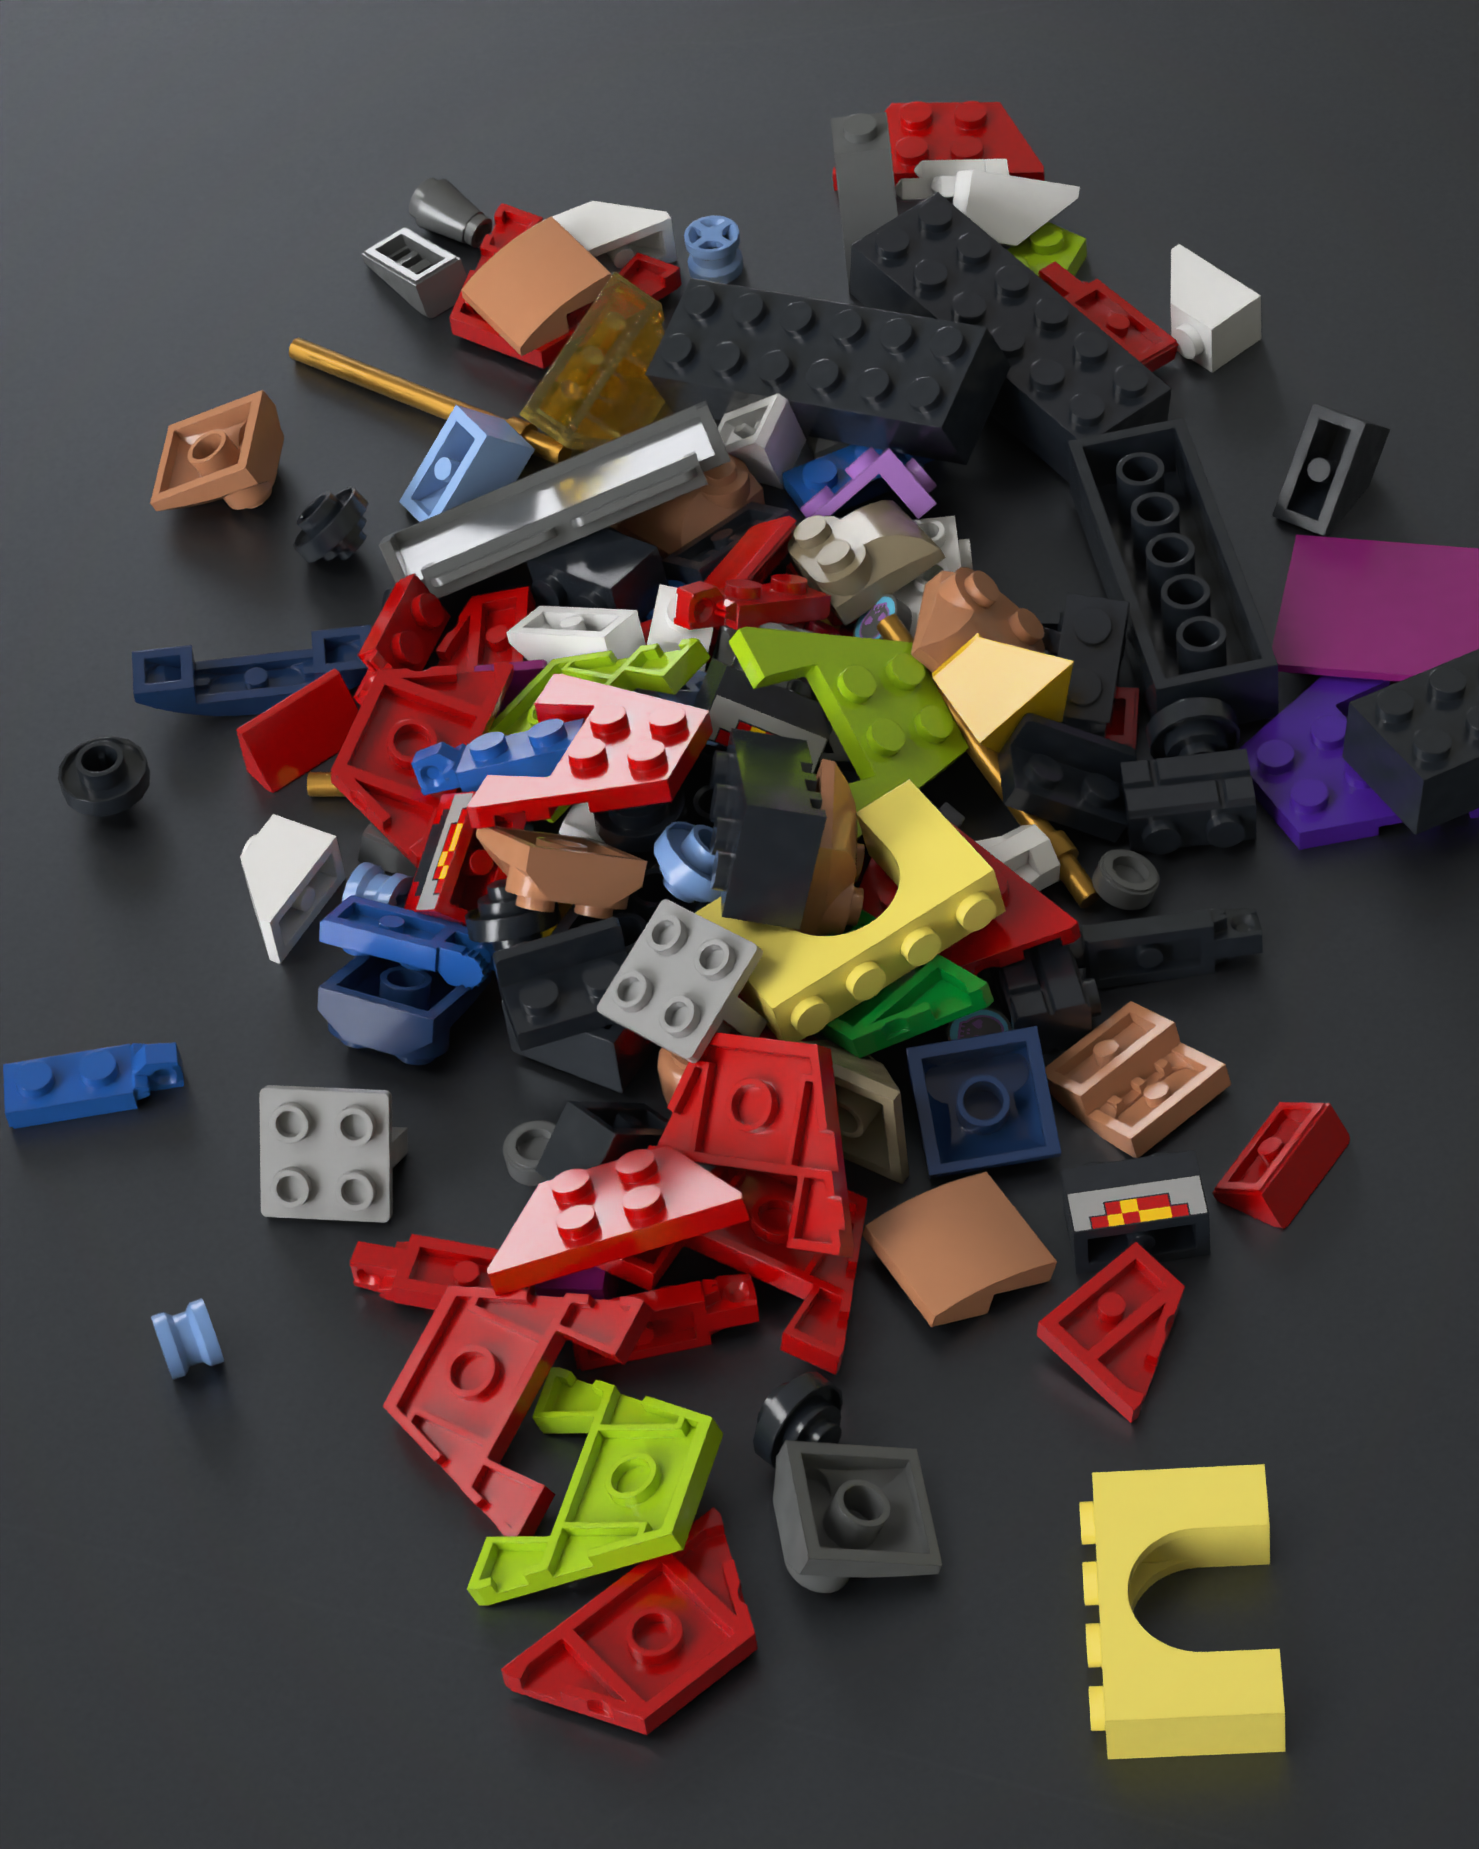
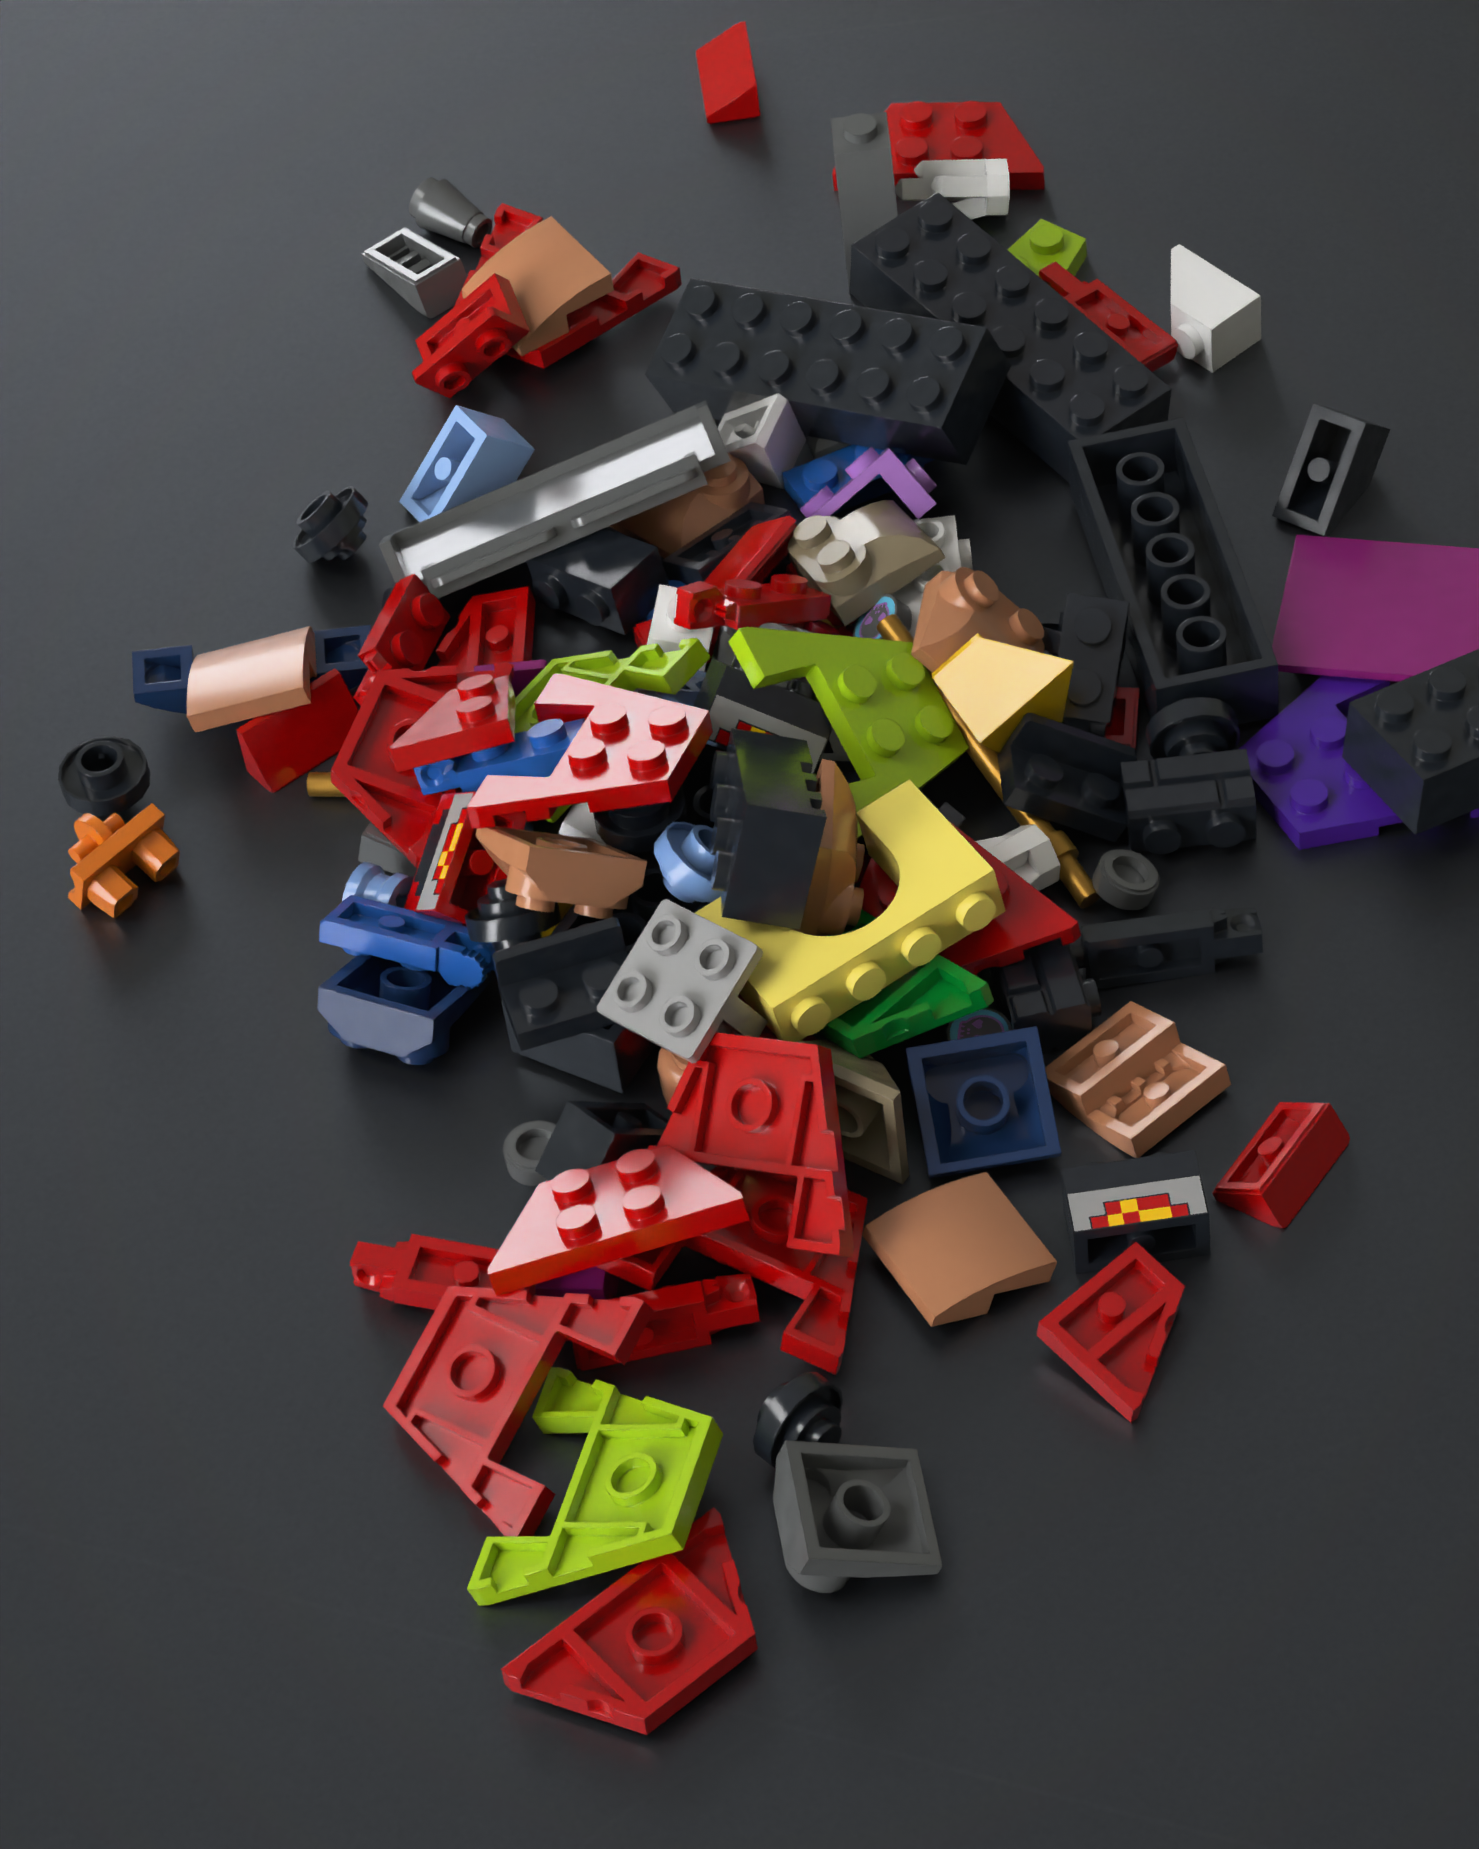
(88, 1082): blue hinge -> none
(112, 849): none -> orange hips
(187, 1338): medium blue wheel -> none
(221, 456): nougat slope -> none
(251, 679): none -> slope
(290, 879): white slope -> none
(328, 1153): light grey bracket -> none
(413, 394): pearl gold bar -> none
(461, 722): none -> red wing
(470, 337): none -> red bracket
(574, 631): white slope -> none
(599, 377): clear yellow wedge -> none
(619, 232): white slope -> none
(713, 249): medium blue wheel -> none
(728, 76): none -> red slope
(1009, 205): white slope -> none
(1151, 1693): light yellow arch -> none

